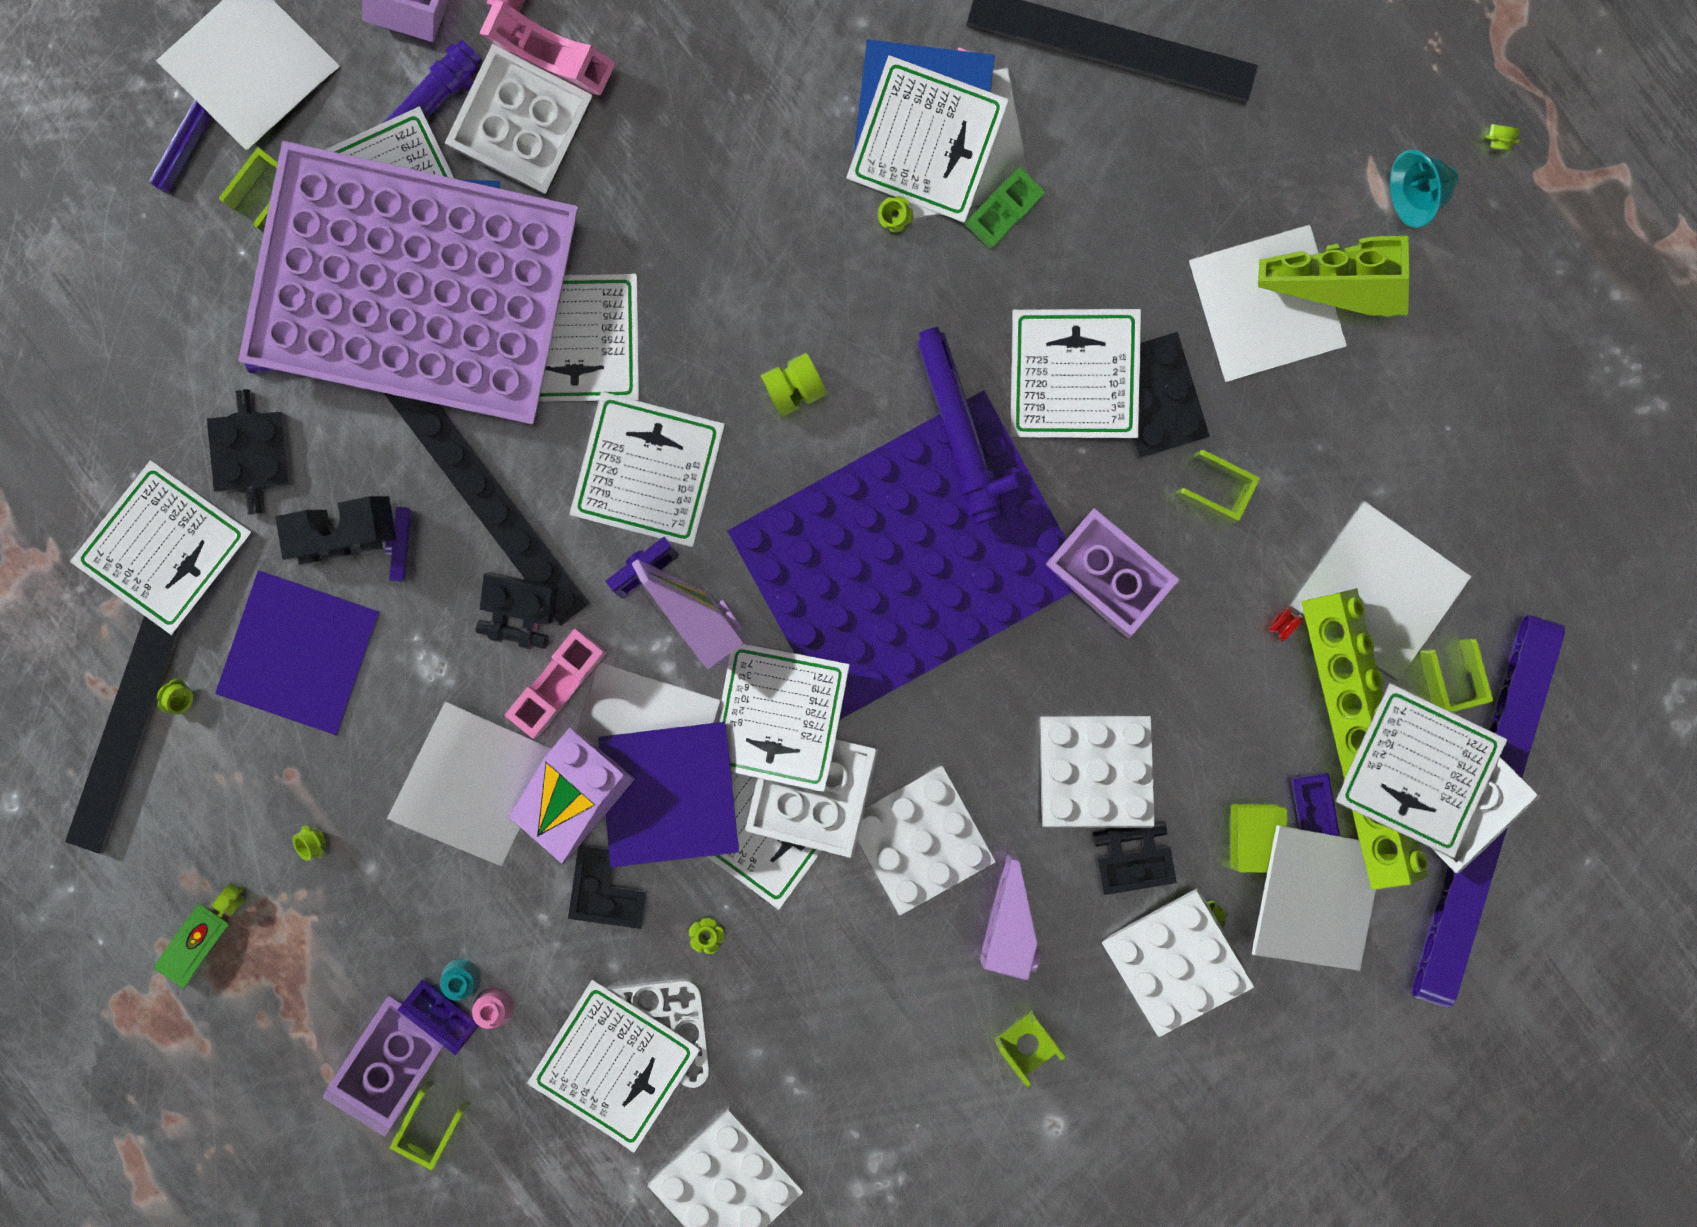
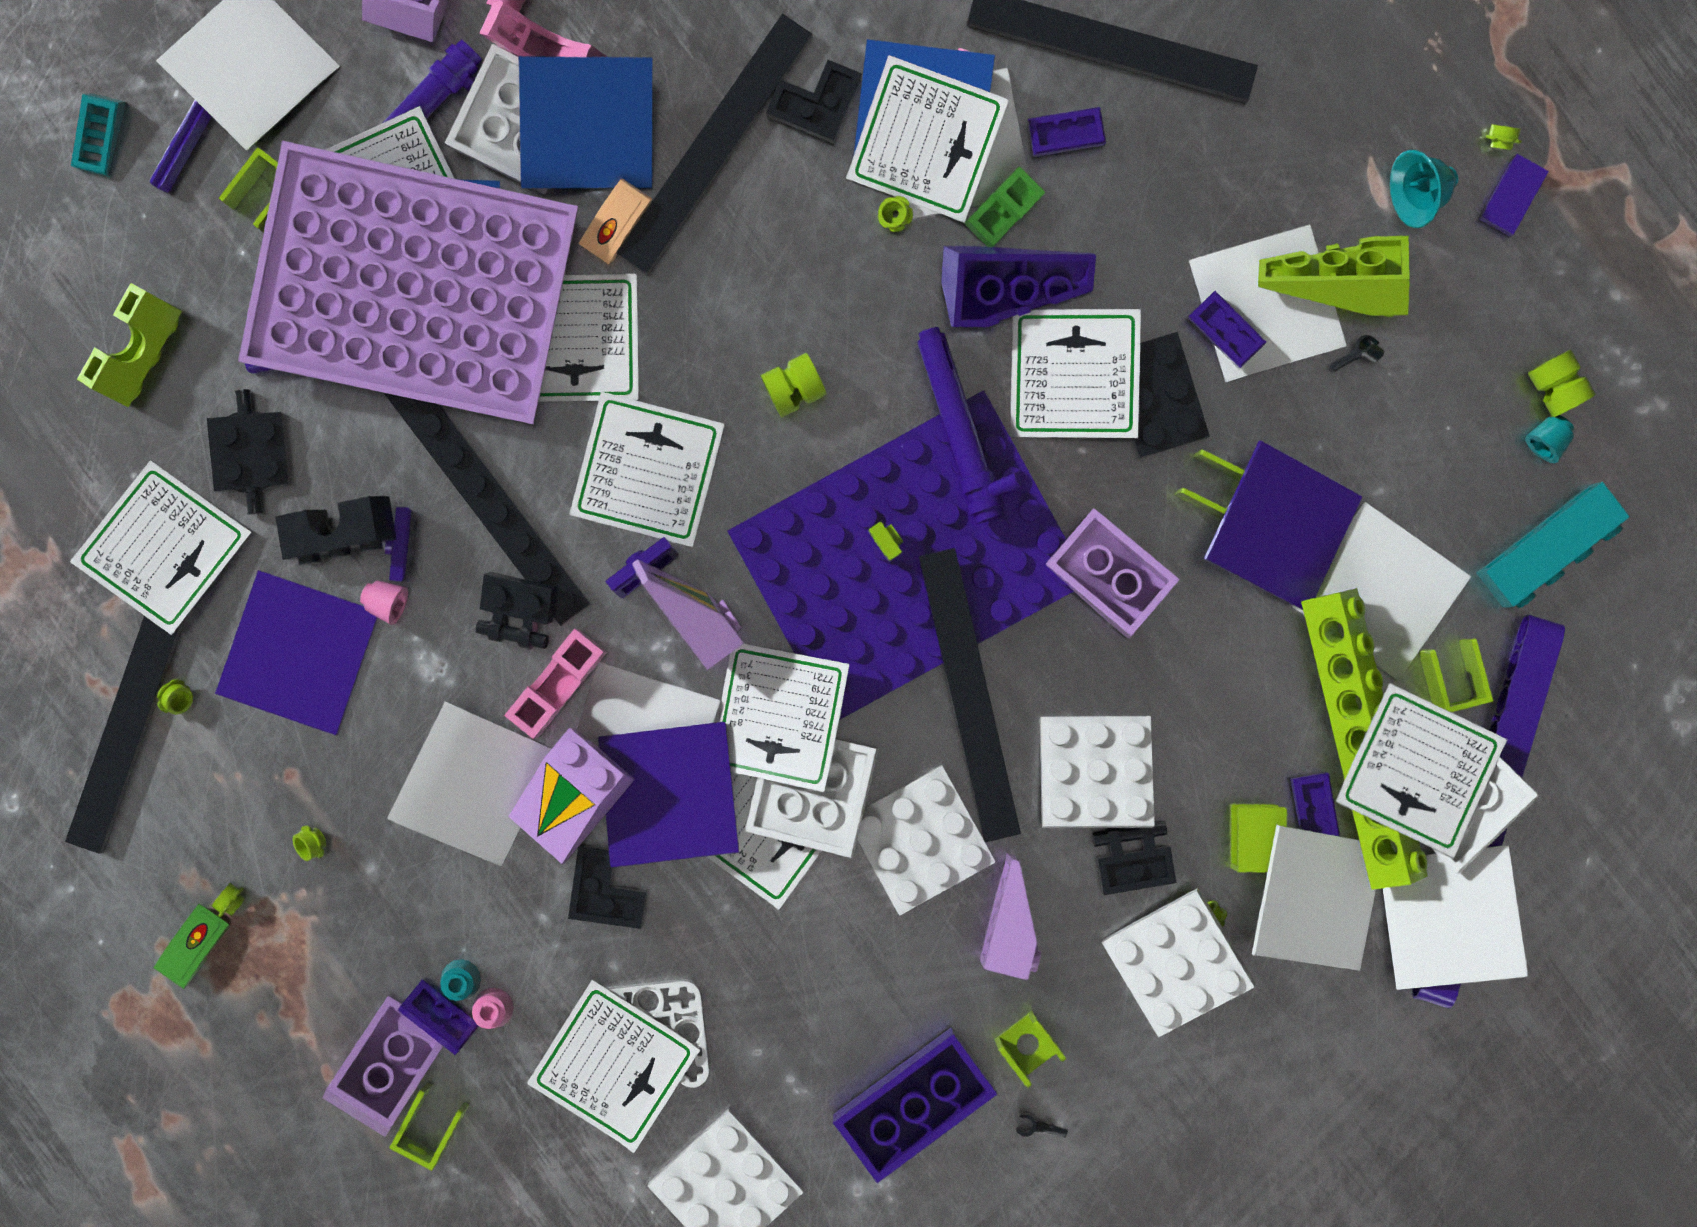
(86, 117): none -> teal slope
(122, 374): none -> lime arch
(385, 600): none -> bright pink hat
(585, 121): none -> blue piece
(615, 221): none -> light nougat slope
(708, 926): lime plate -> none
(714, 144): none -> black tile
(820, 111): none -> black plate
(887, 540): none -> lime plate
(914, 1105): none -> dark purple brick
(969, 694): none -> black tile
(998, 283): none -> dark purple wedge
(1040, 1127): none -> black hand
(1066, 132): none -> dark purple plate
(1227, 330): none -> dark purple plate
(1283, 526): none -> dark purple piece
(1285, 623): red bush -> none
(1365, 347): none -> black hand
(1457, 924): none -> white sticker
(1513, 195): none -> dark purple tile
(1551, 438): none -> teal hat
(1554, 545): none -> teal brick
(1562, 383): none -> lime wheel

